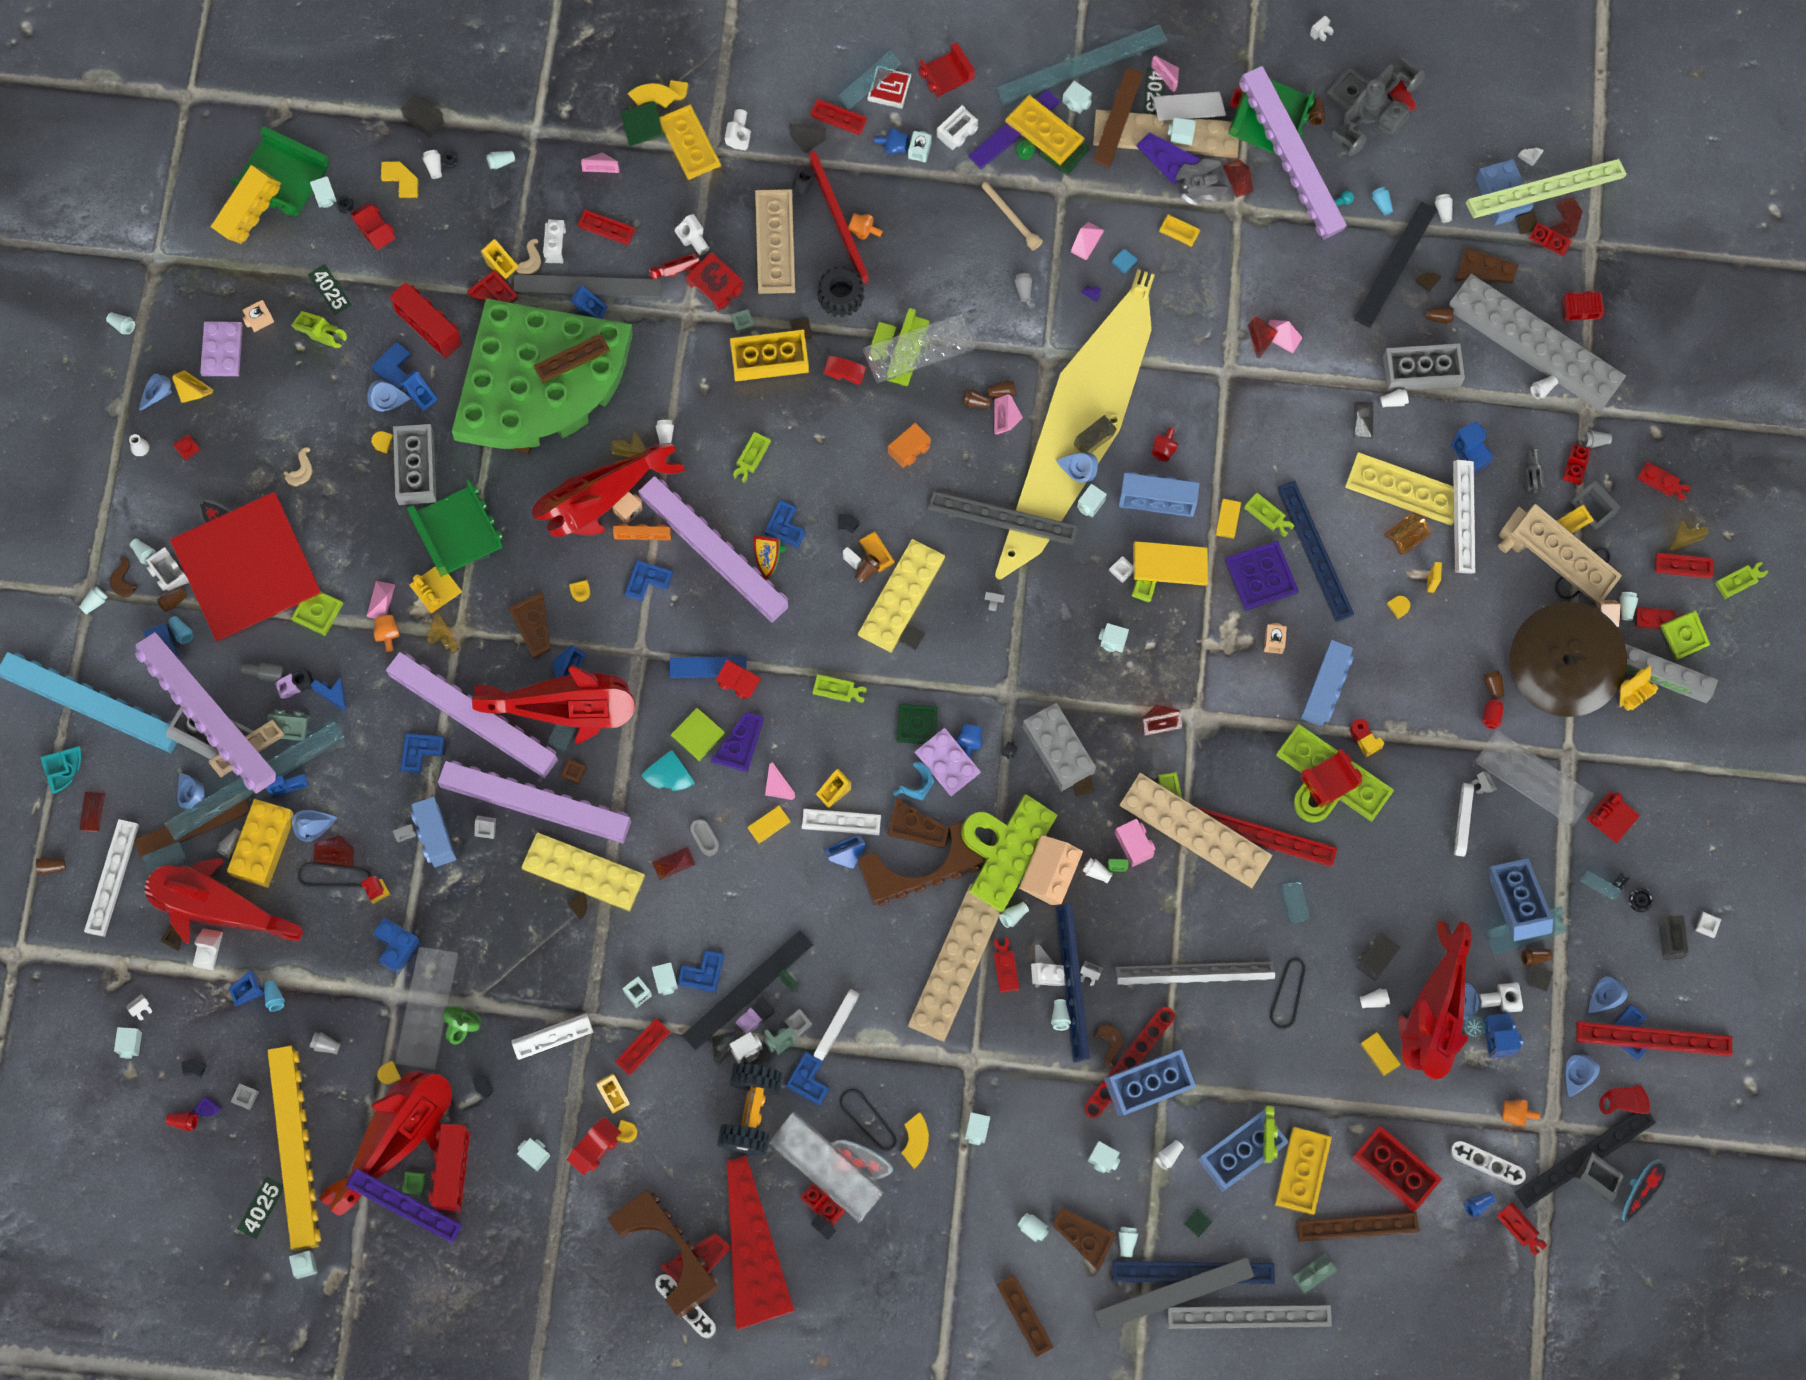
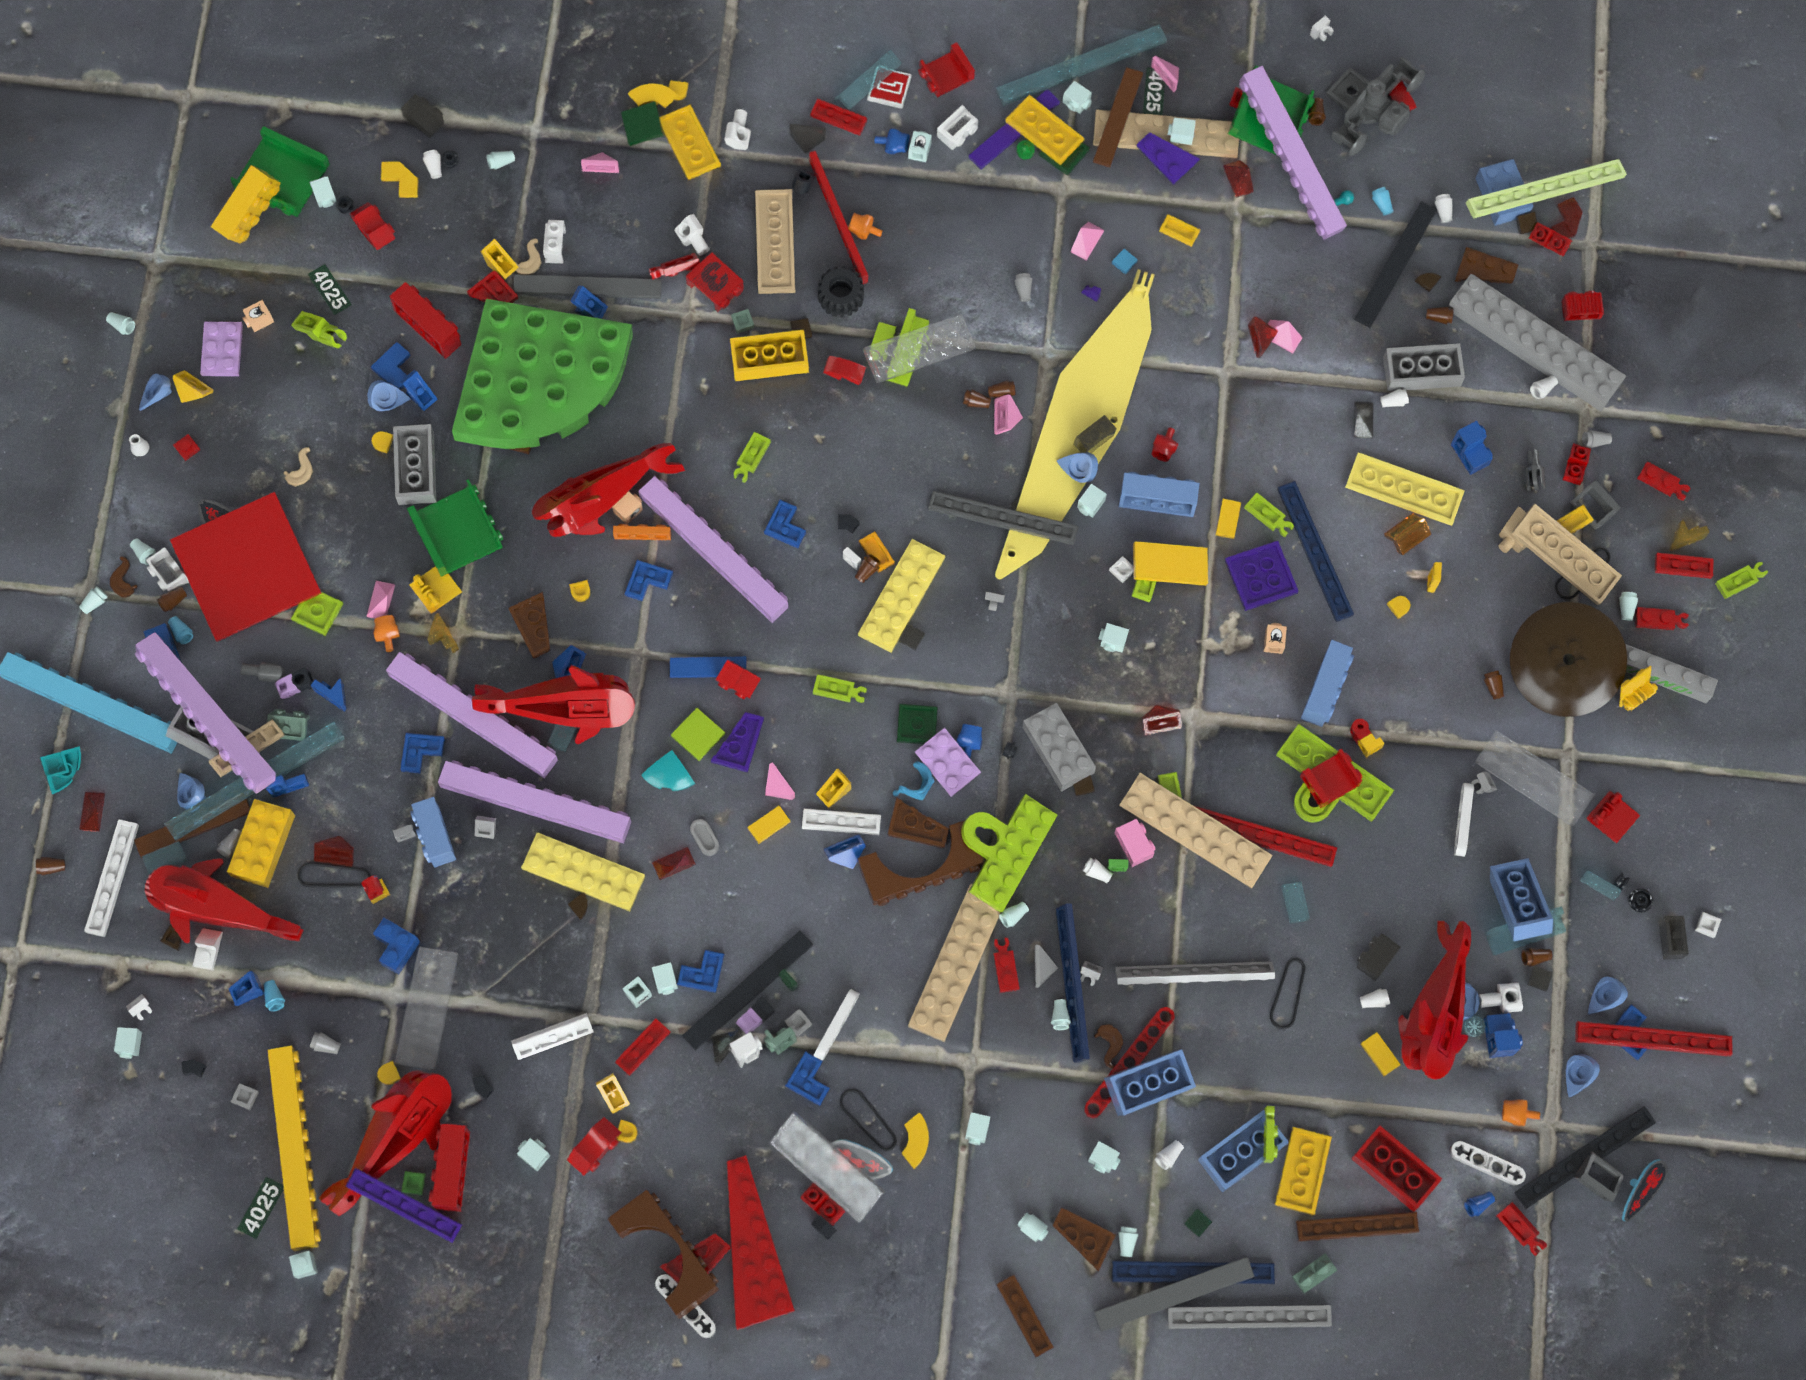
(183, 1120): red cone -> none
(206, 1108): dark purple tile -> none
(312, 824): medium blue piece -> none
(460, 1021): bright green tile -> none
(571, 358): reddish brown plate -> none
(573, 771): reddish brown tile -> none
(606, 227): red tile -> none
(623, 448): clear yellow slope -> none
(664, 431): white cone -> none
(756, 1081): black plate -> none
(767, 554): shield -> none
(909, 445): orange brick -> none
(1033, 241): tan piece -> none
(1048, 974): white plate -> none
(1051, 870): light nougat slope -> none
(1189, 106): white sticker -> none
(1199, 183): flat silver piece -> none
(1464, 516): white plate -> none
(1493, 714): red brick -> none
(1530, 155): white tile -> none
(1610, 608): light nougat brick -> none
(1629, 1099): red piece -> none
(1685, 635): lime tile -> none

